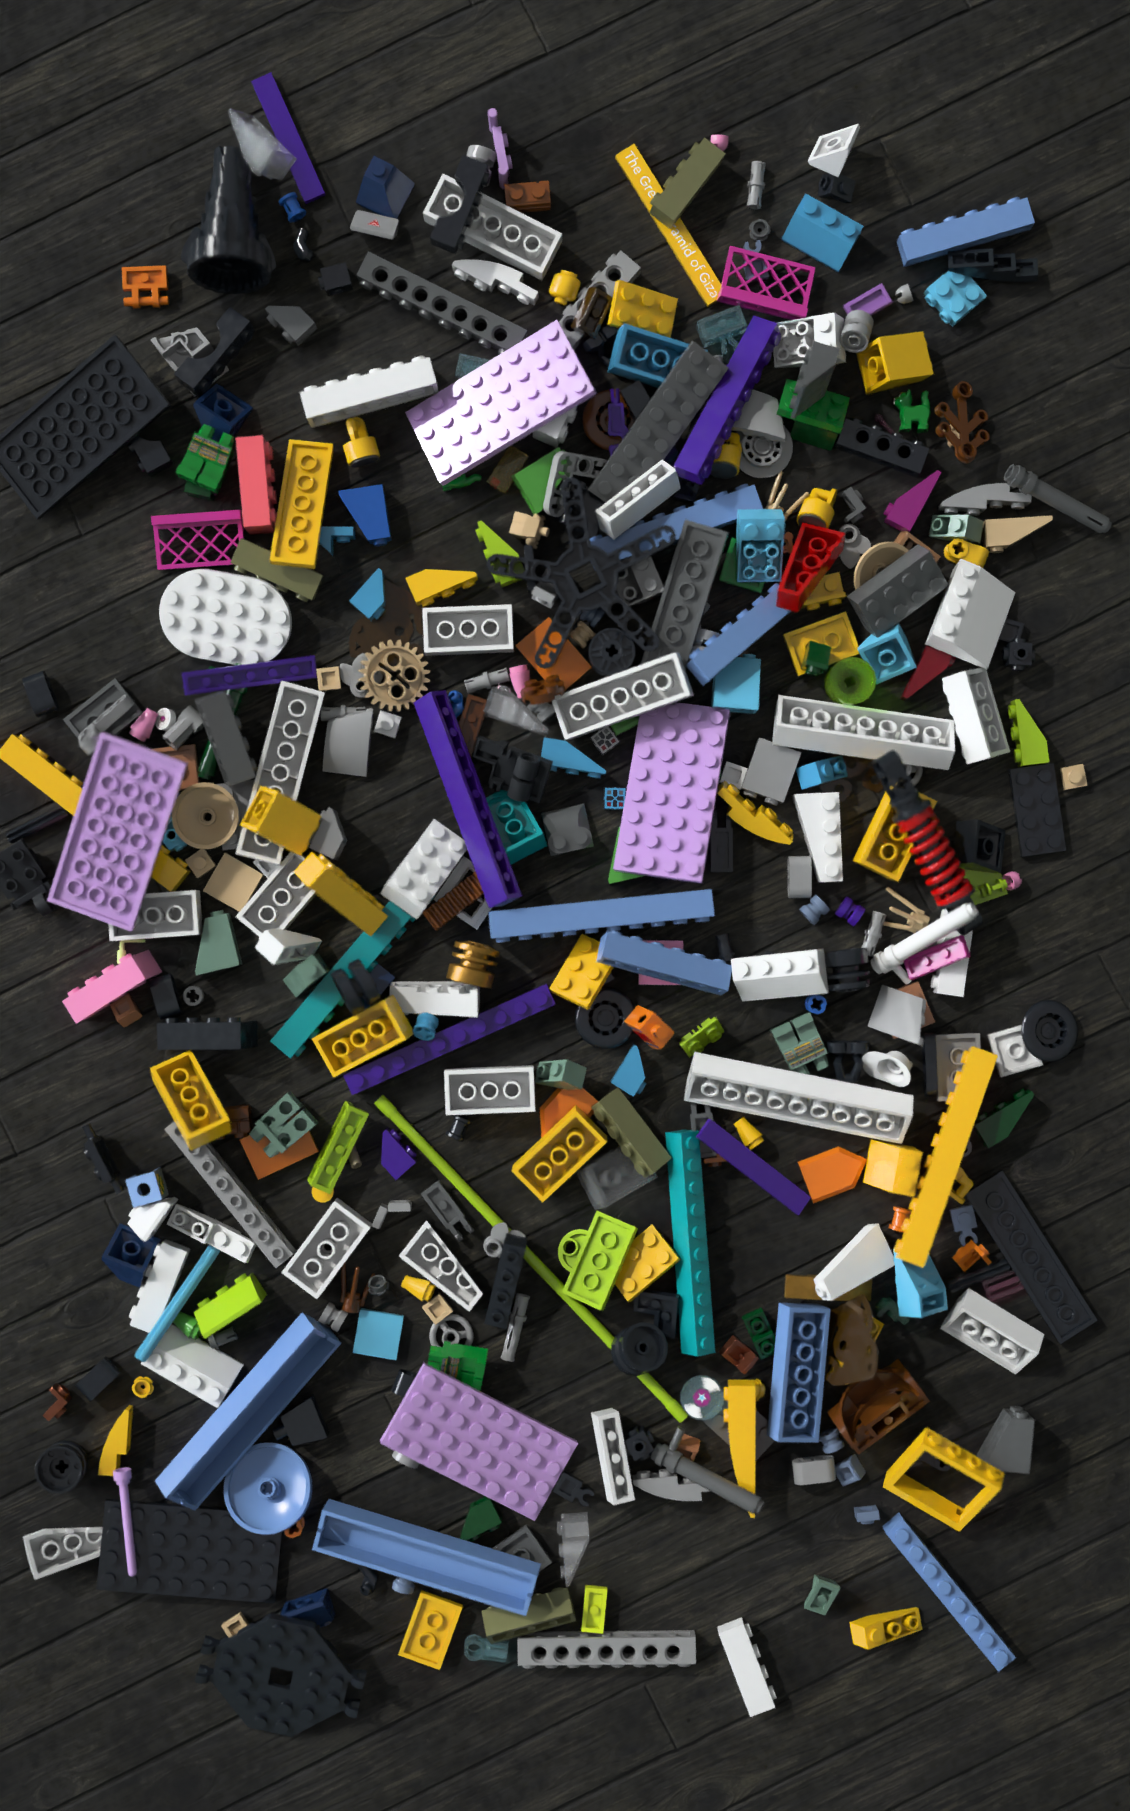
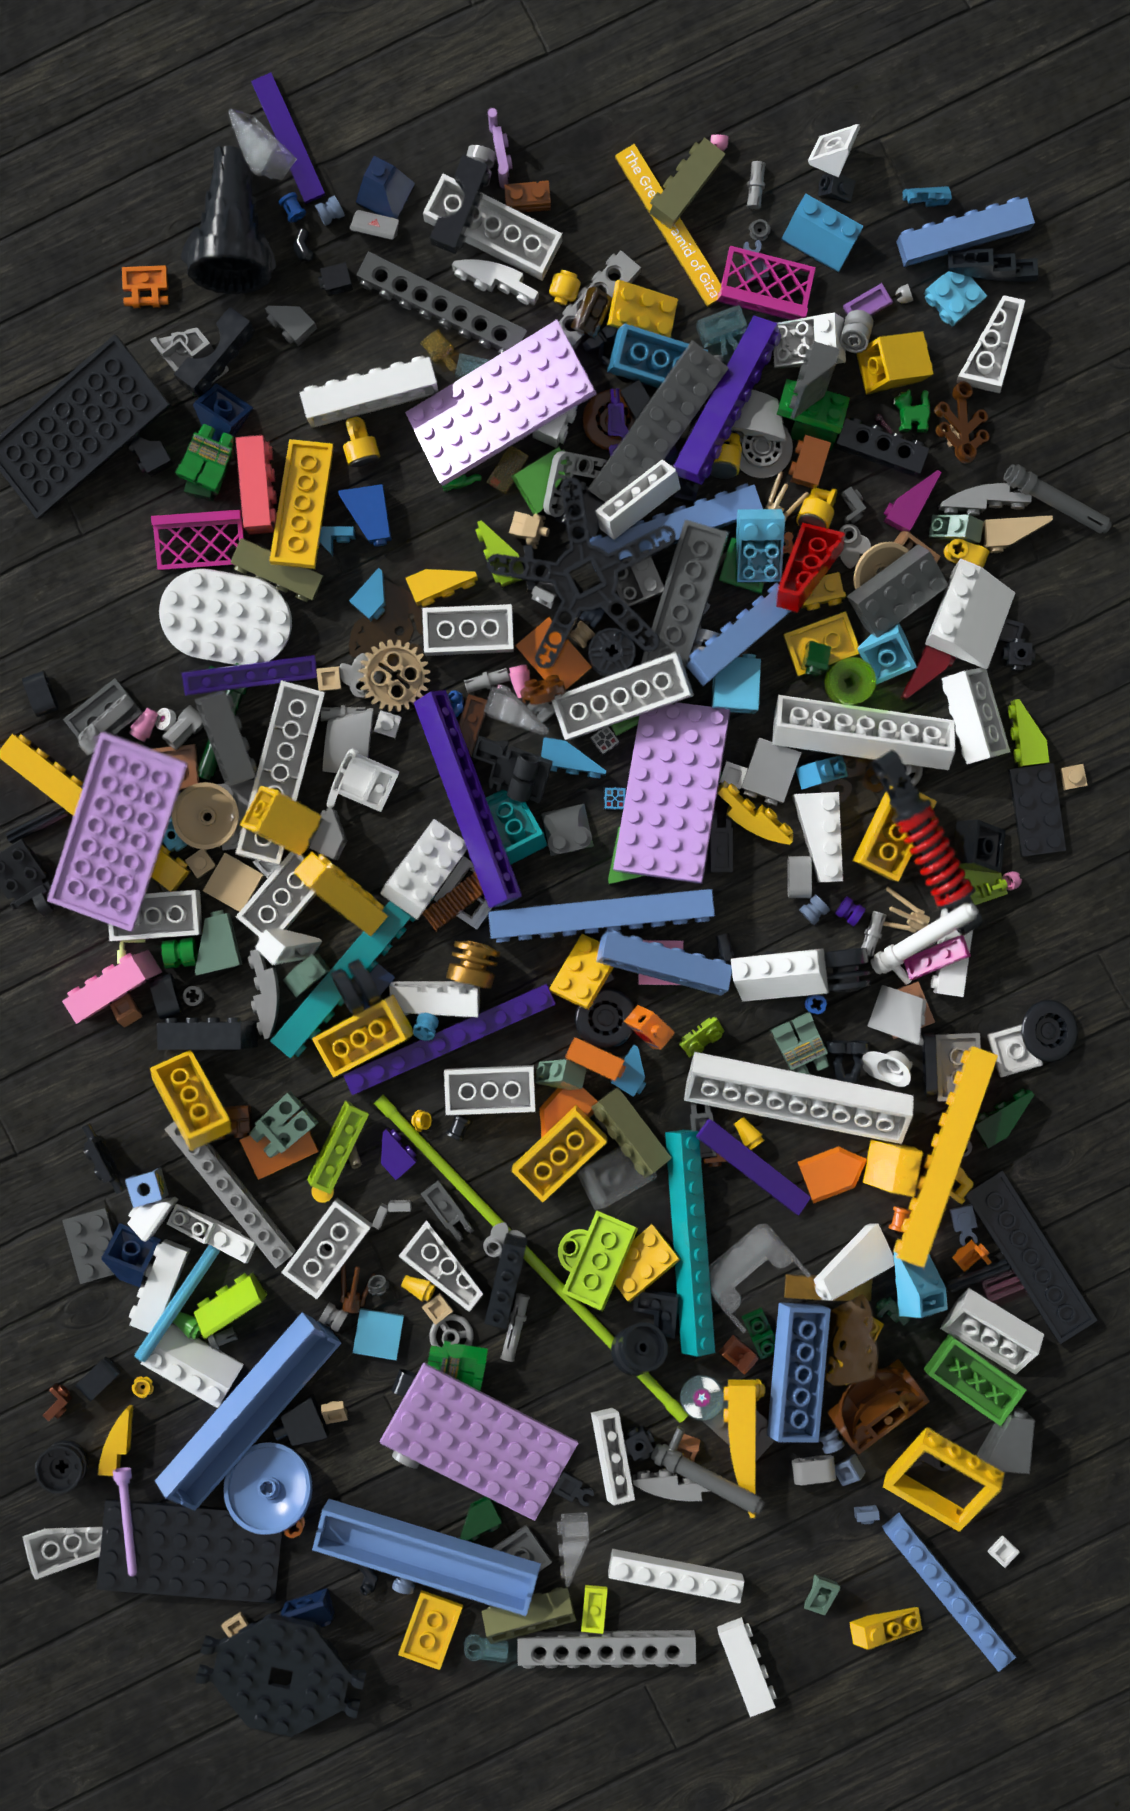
(88, 1239): none -> dark grey plate
(179, 953): none -> green wheel
(267, 1002): none -> light grey slope
(329, 210): none -> sand blue wheel
(334, 1412): none -> tan plate
(362, 781): none -> white piece
(421, 1120): none -> yellow plate
(439, 349): none -> clear yellow piece
(595, 1059): none -> orange slope
(676, 1576): none -> white brick
(742, 1260): none -> clear windscreen
(810, 461): none -> dark orange brick
(932, 195): none -> dark azure slope
(974, 1379): none -> bright green brick
(991, 355): none -> white wedge
(1003, 1551): none -> white tile

